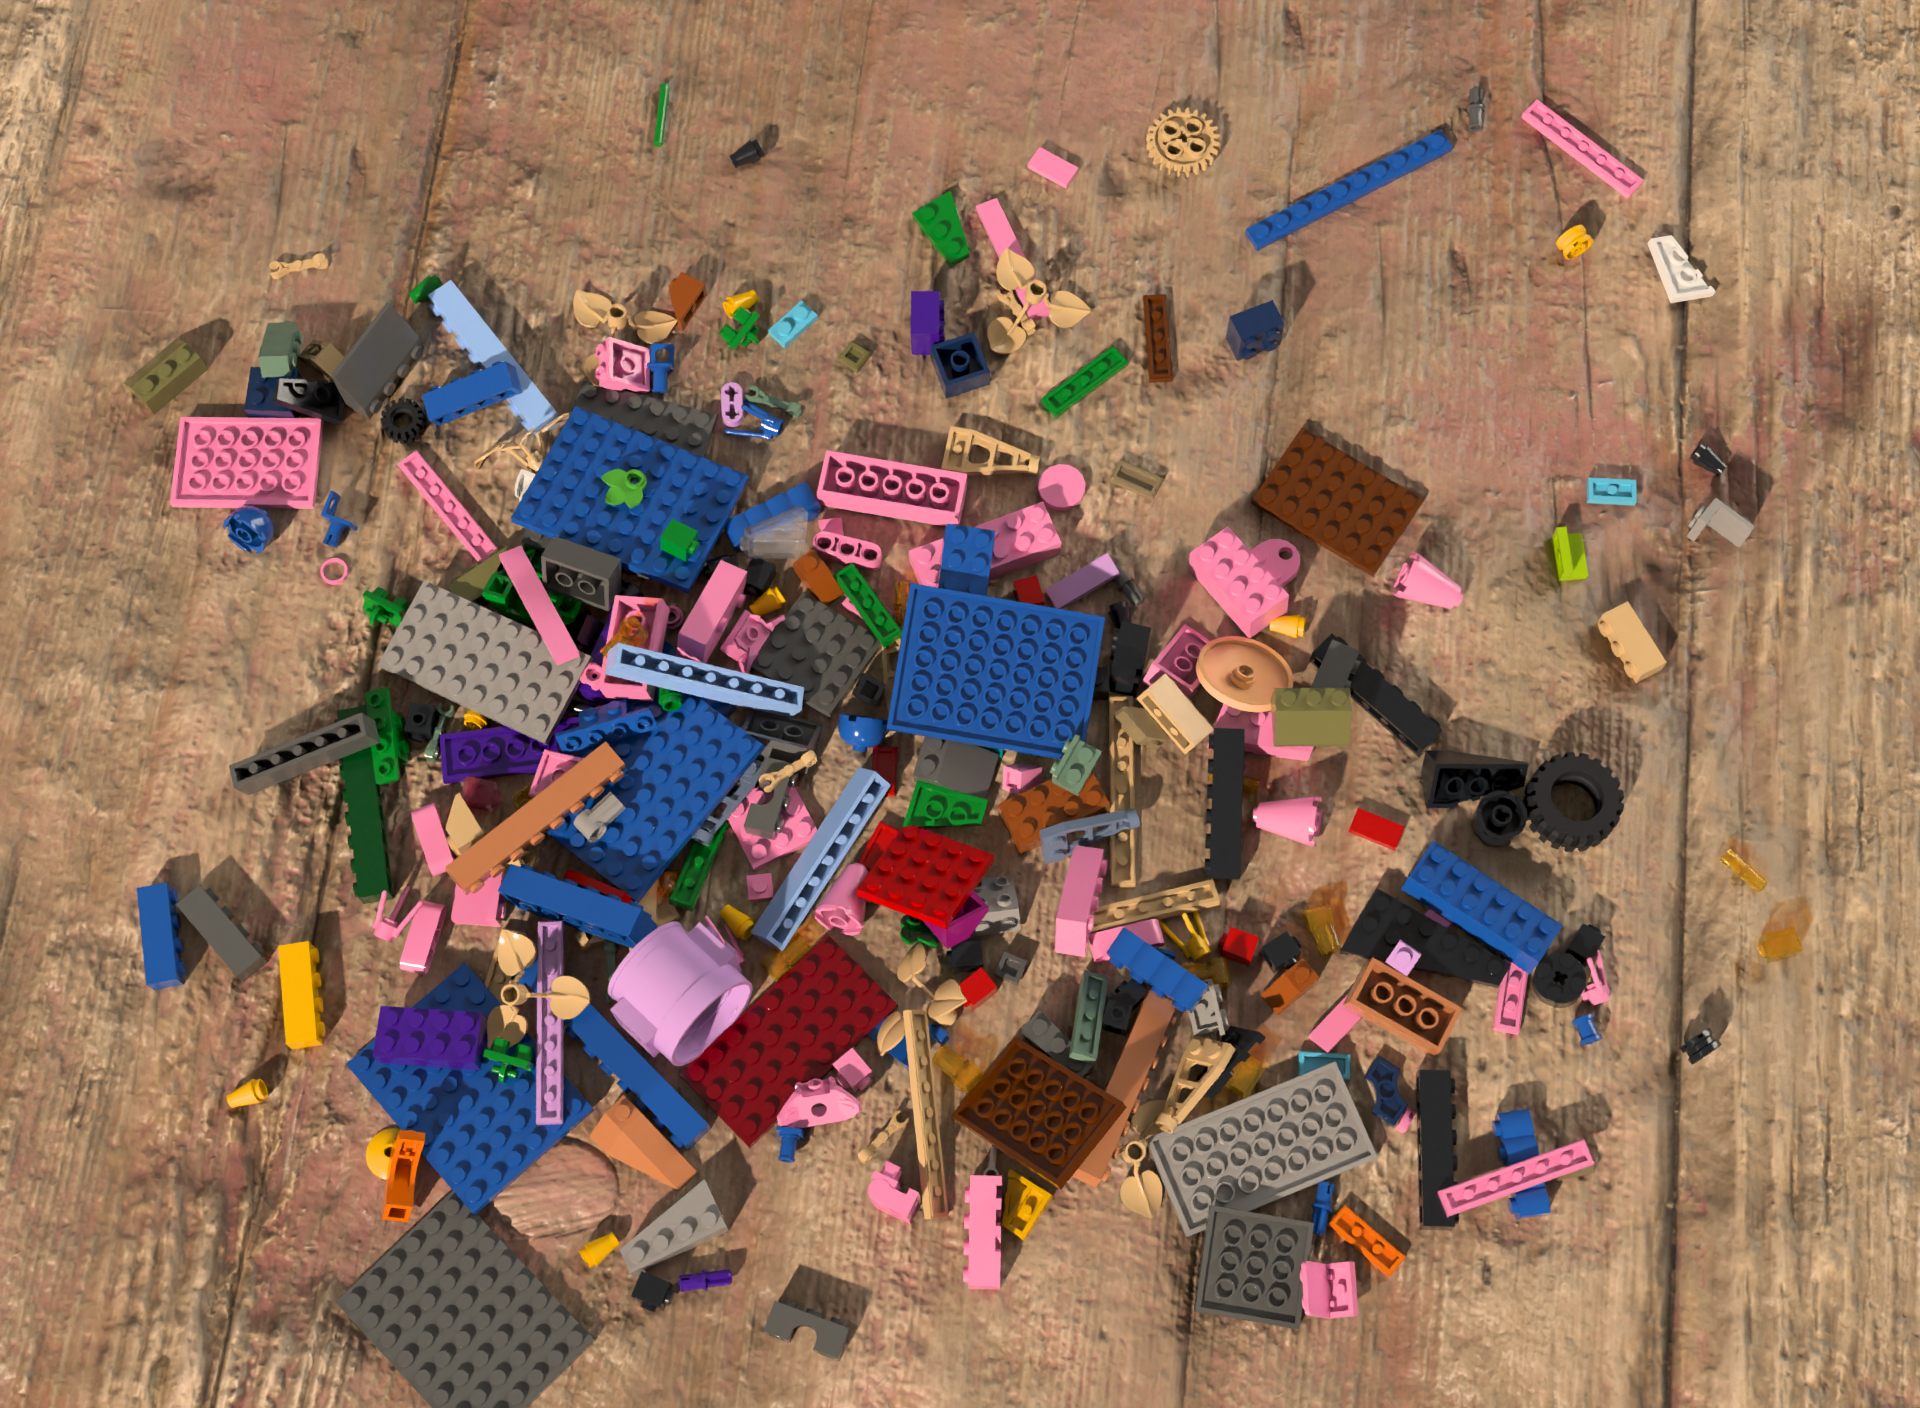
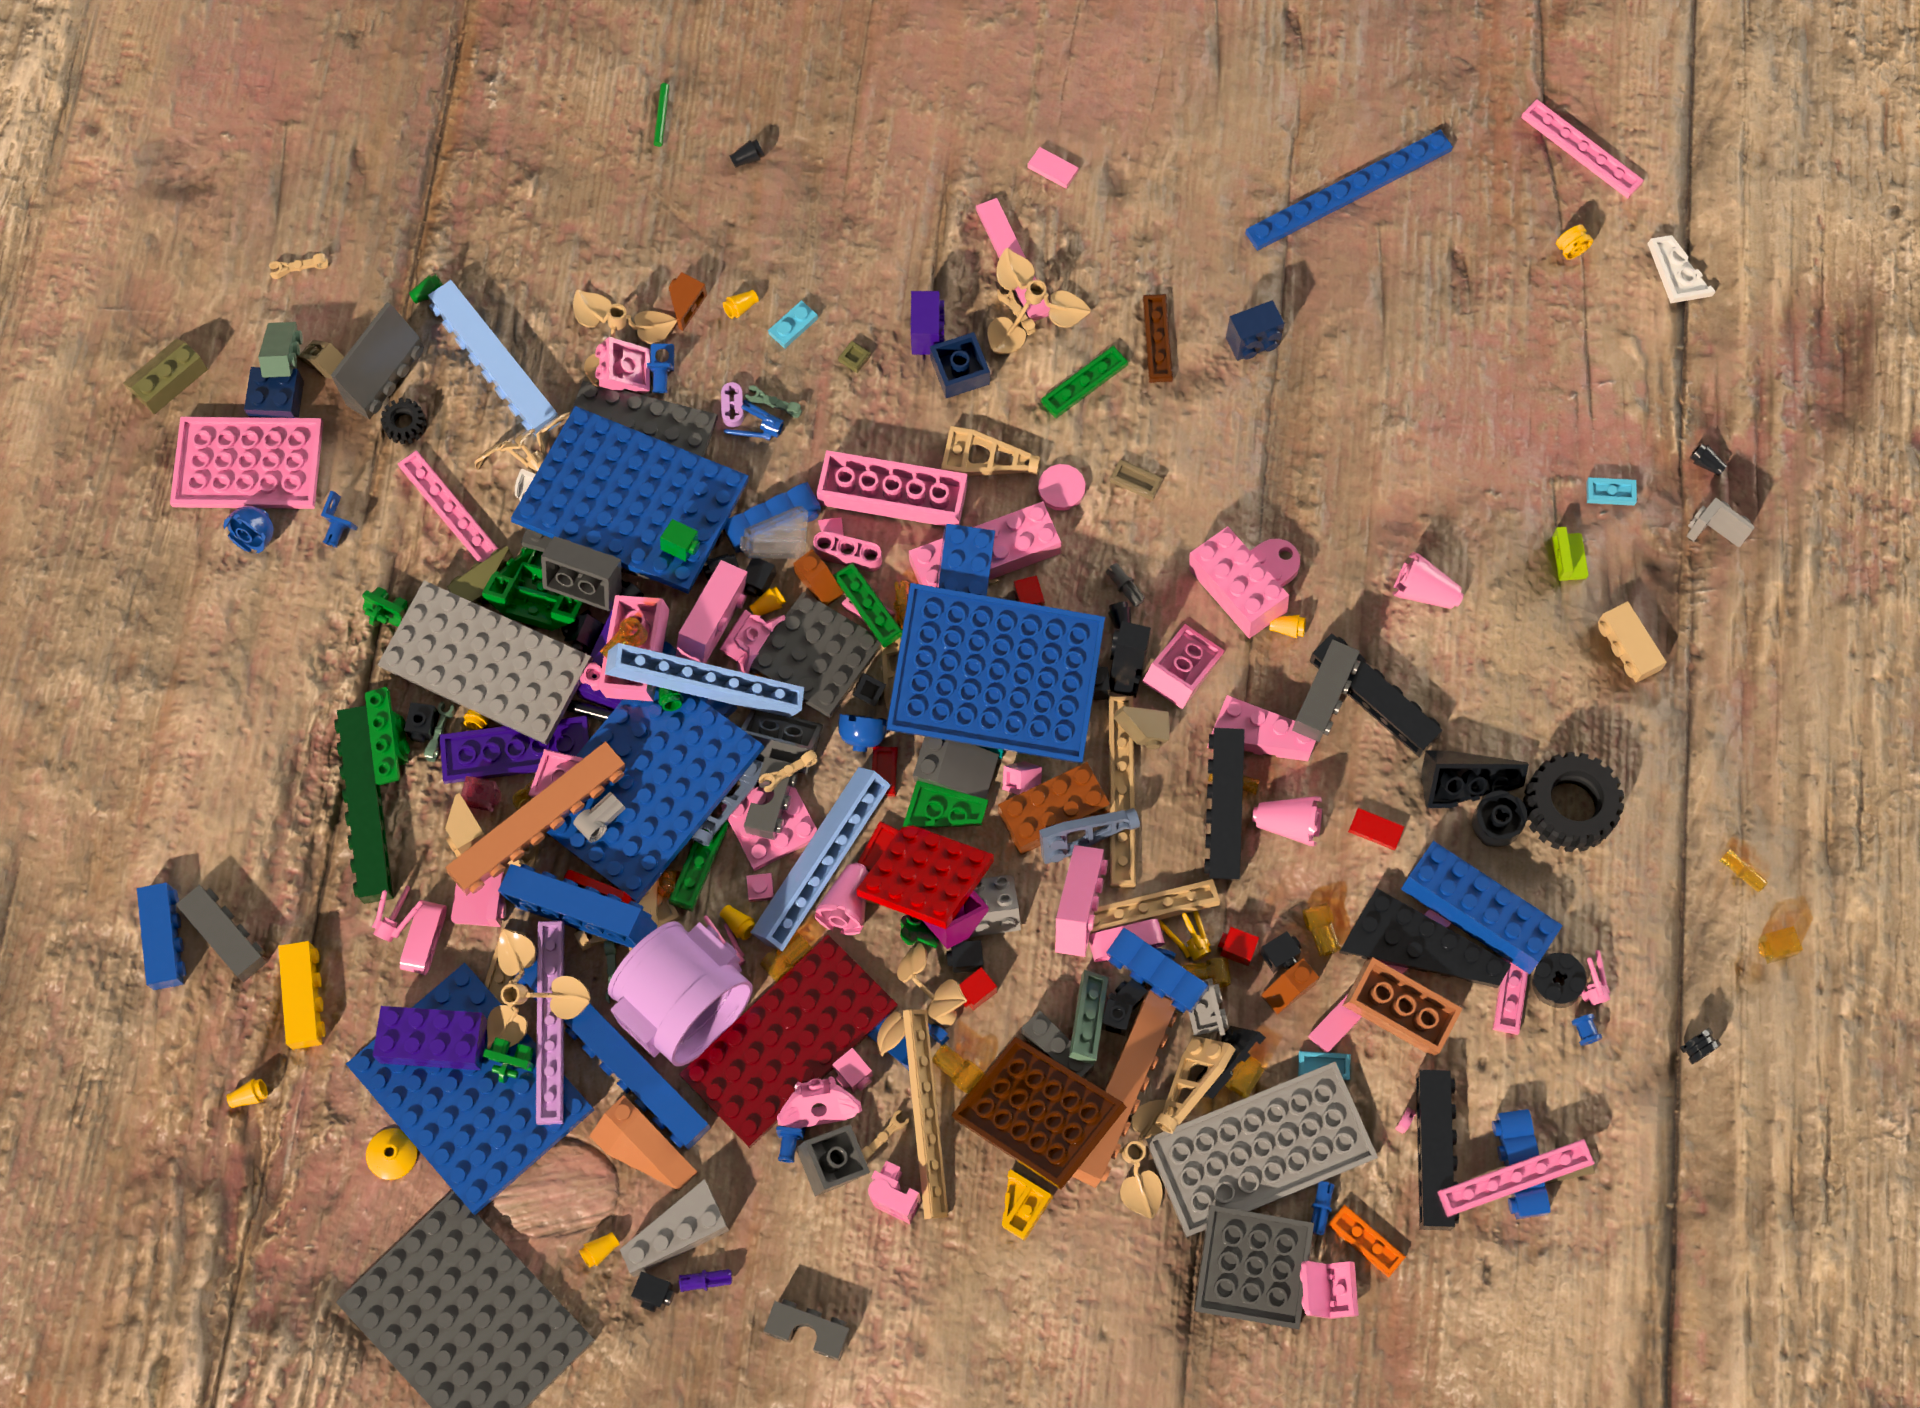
(304, 754): dark grey brick -> none
(312, 398): black wing -> none
(332, 560): bright pink piece -> none
(402, 1175): orange arch -> none
(432, 838): bright pink beam -> none
(472, 393): blue brick -> none
(539, 605): bright pink tile -> none
(606, 724): blue bracket -> none
(622, 489): bright green plate -> none
(675, 611): bright pink plate -> none
(734, 337): green hips -> none
(832, 1160): none -> dark grey slope
(943, 228): green wing -> none
(984, 1232): bright pink wedge -> none
(992, 1161): white hand -> none
(1010, 968): dark grey plate -> none
(1075, 765): sand green bracket -> none
(1082, 582): lavender tile -> none
(1175, 713): tan brick -> none
(1183, 142): tan gear -> none
(1242, 672): light nougat dish -> none
(1311, 716): olive slope -> none
(1337, 501): reddish brown plate -> none
(1388, 1102): dark blue tile -> none
(1403, 957): lavender brick -> none
(1475, 109): dark grey axle -> none
(1585, 943): black brick -> none

